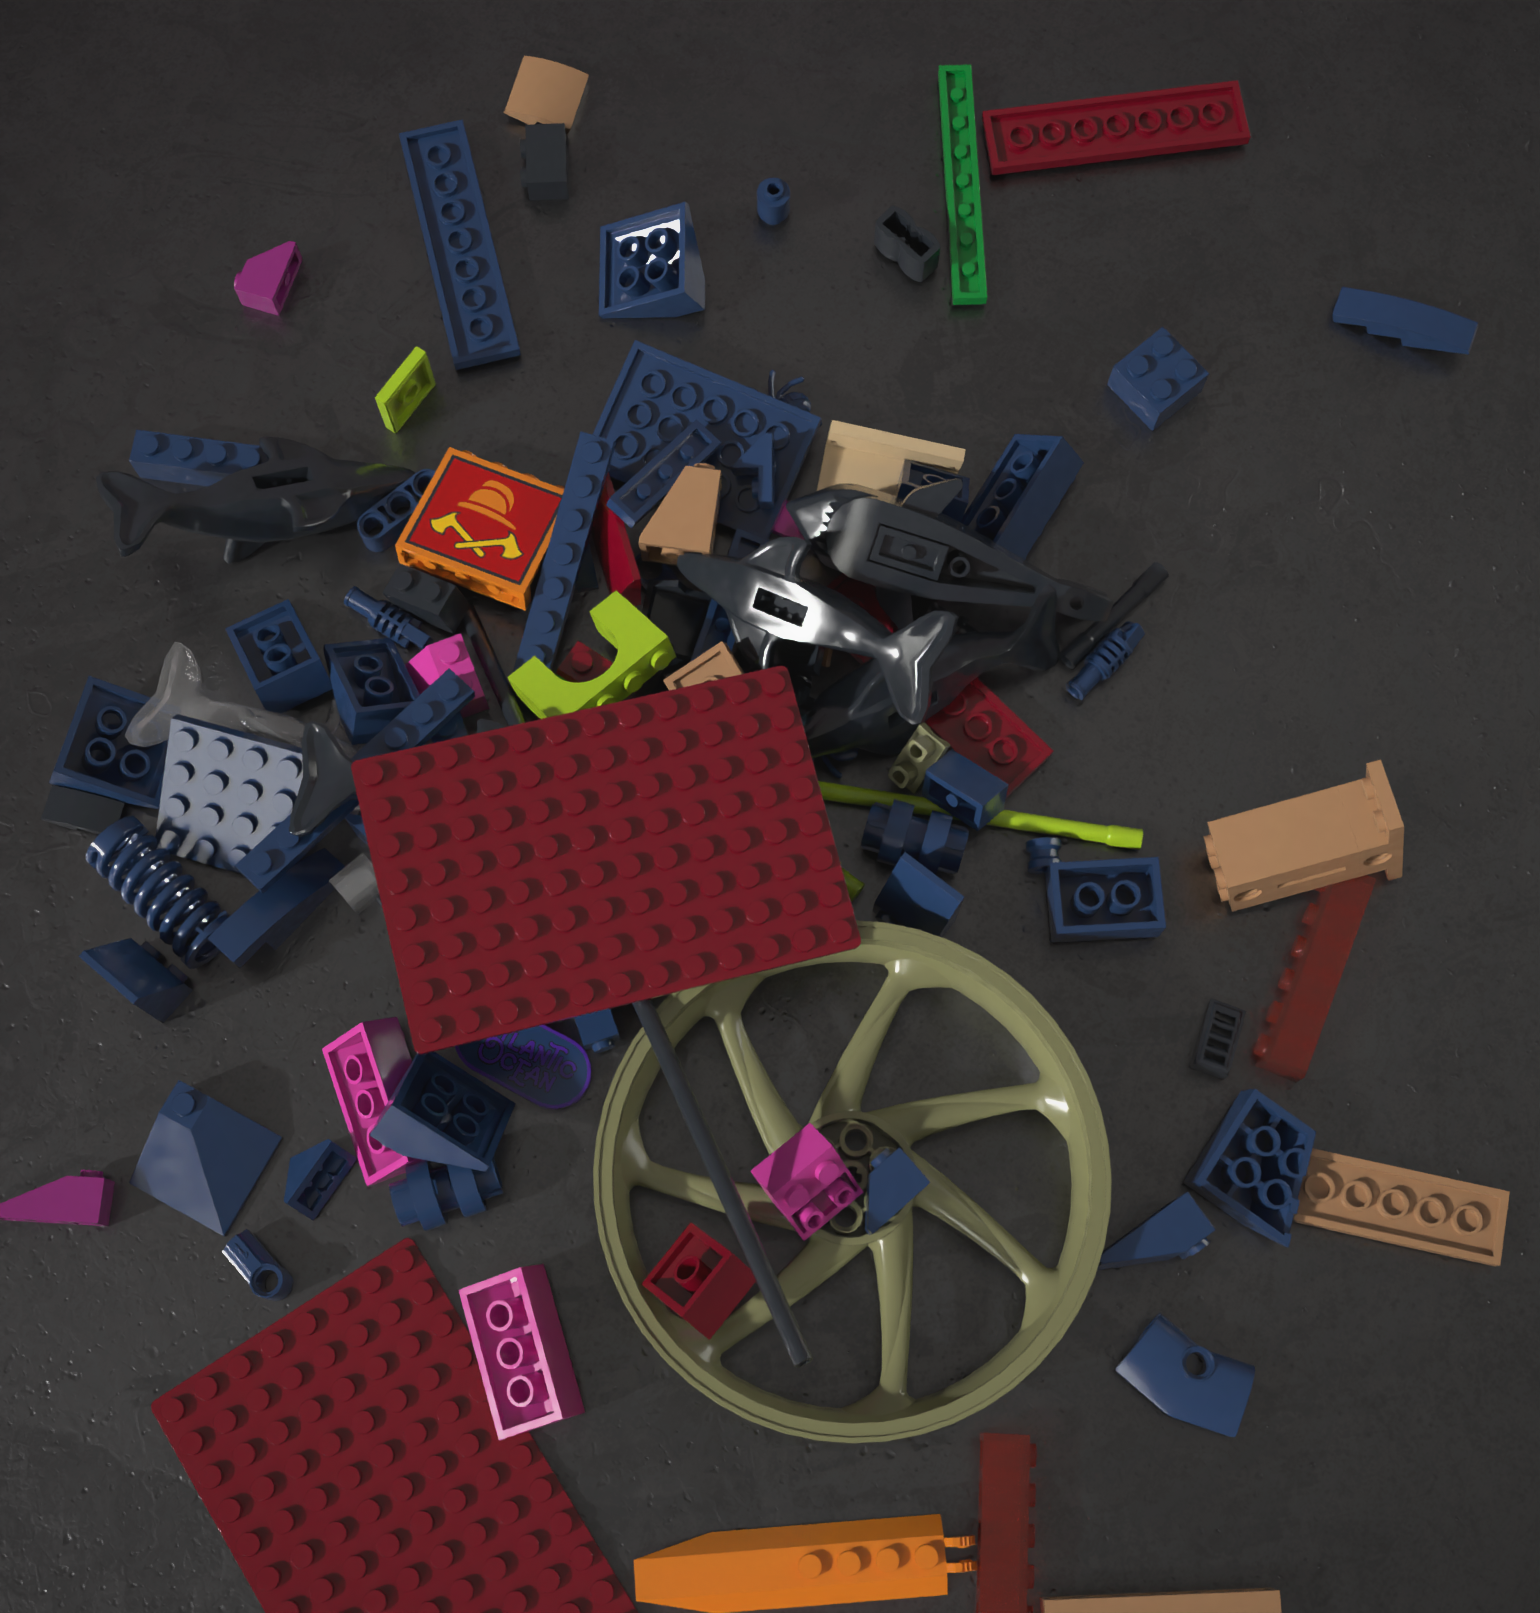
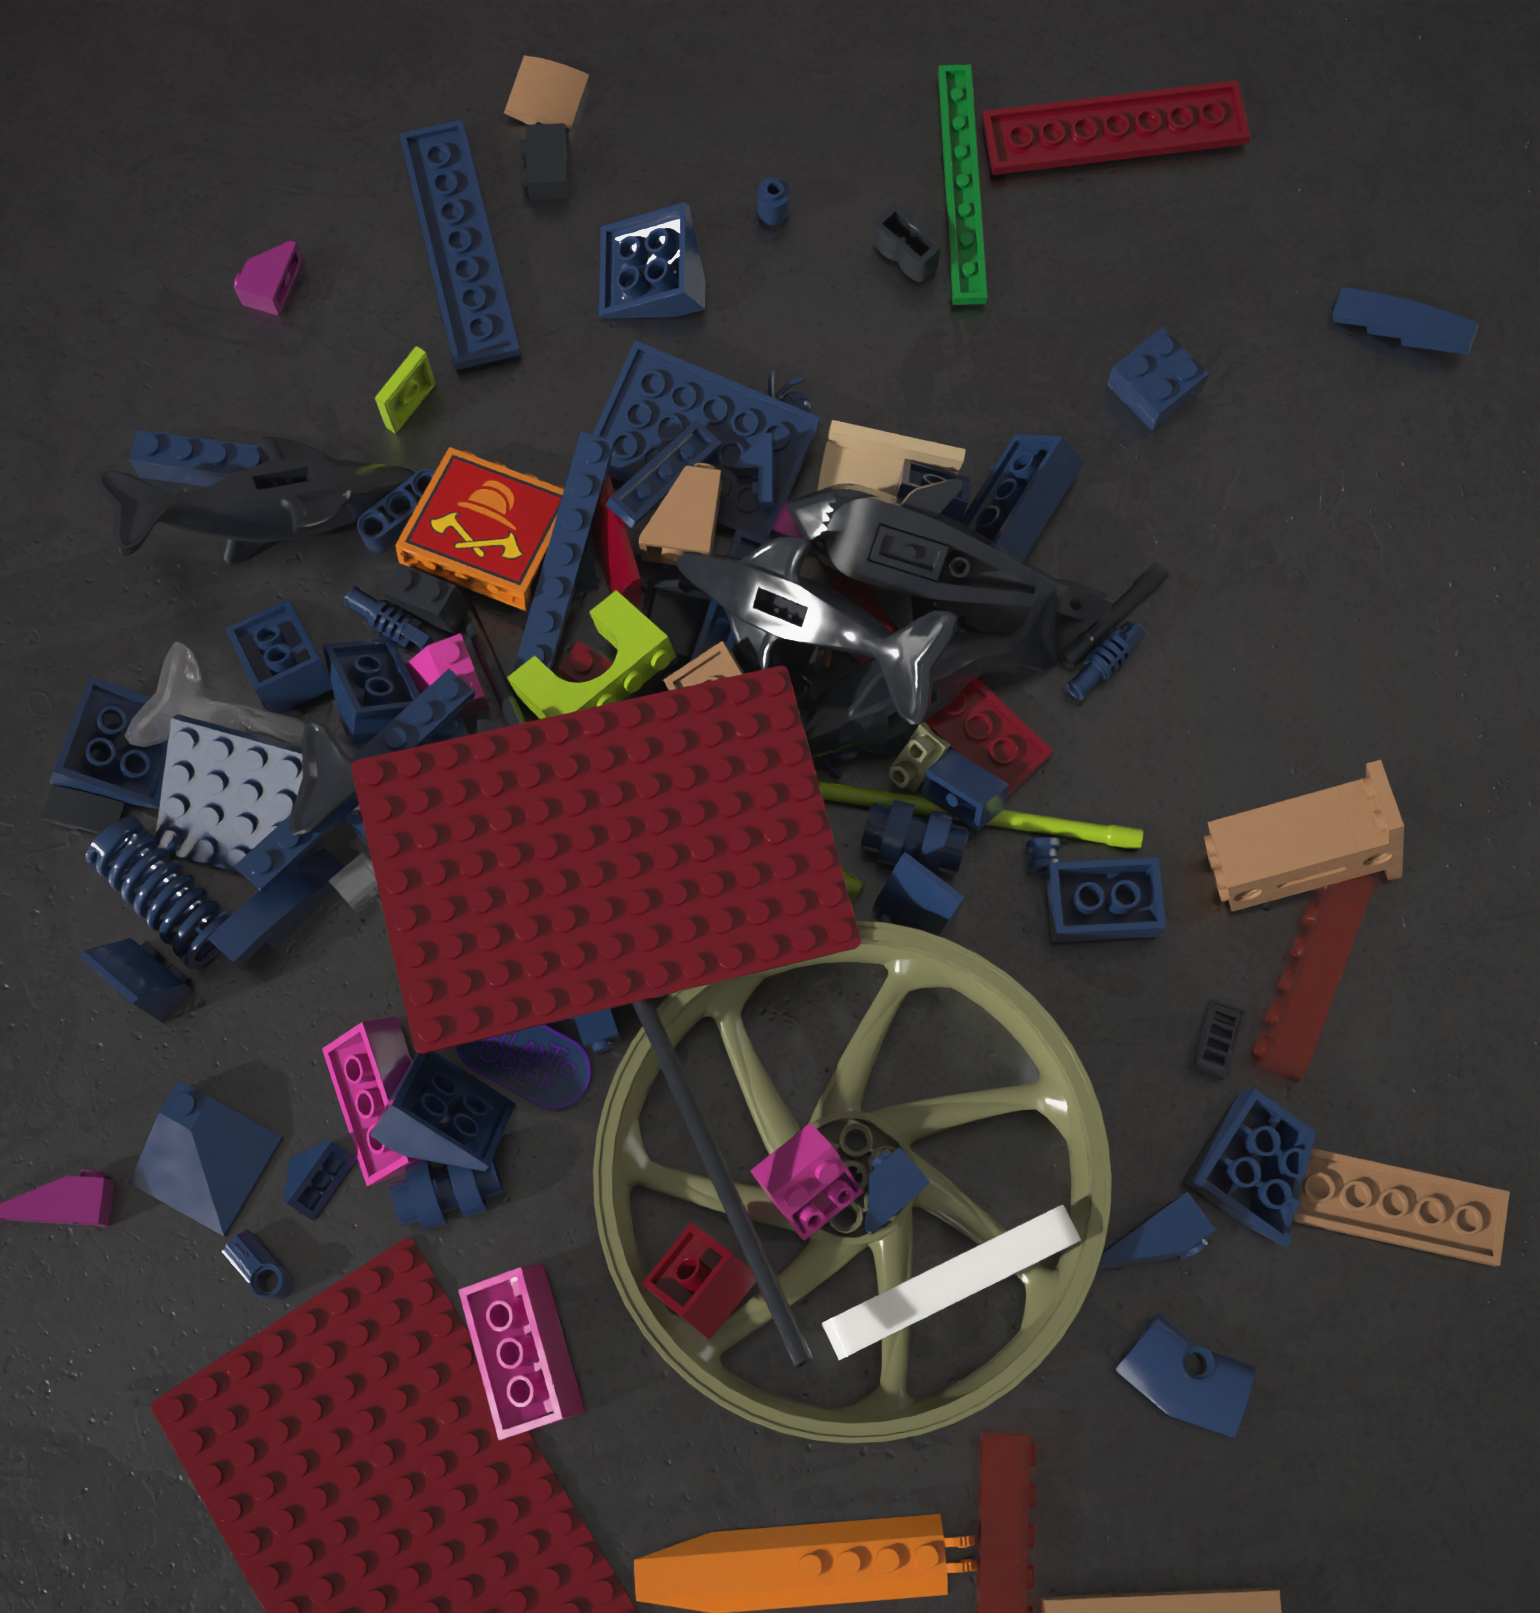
(950, 1282): none -> white beam

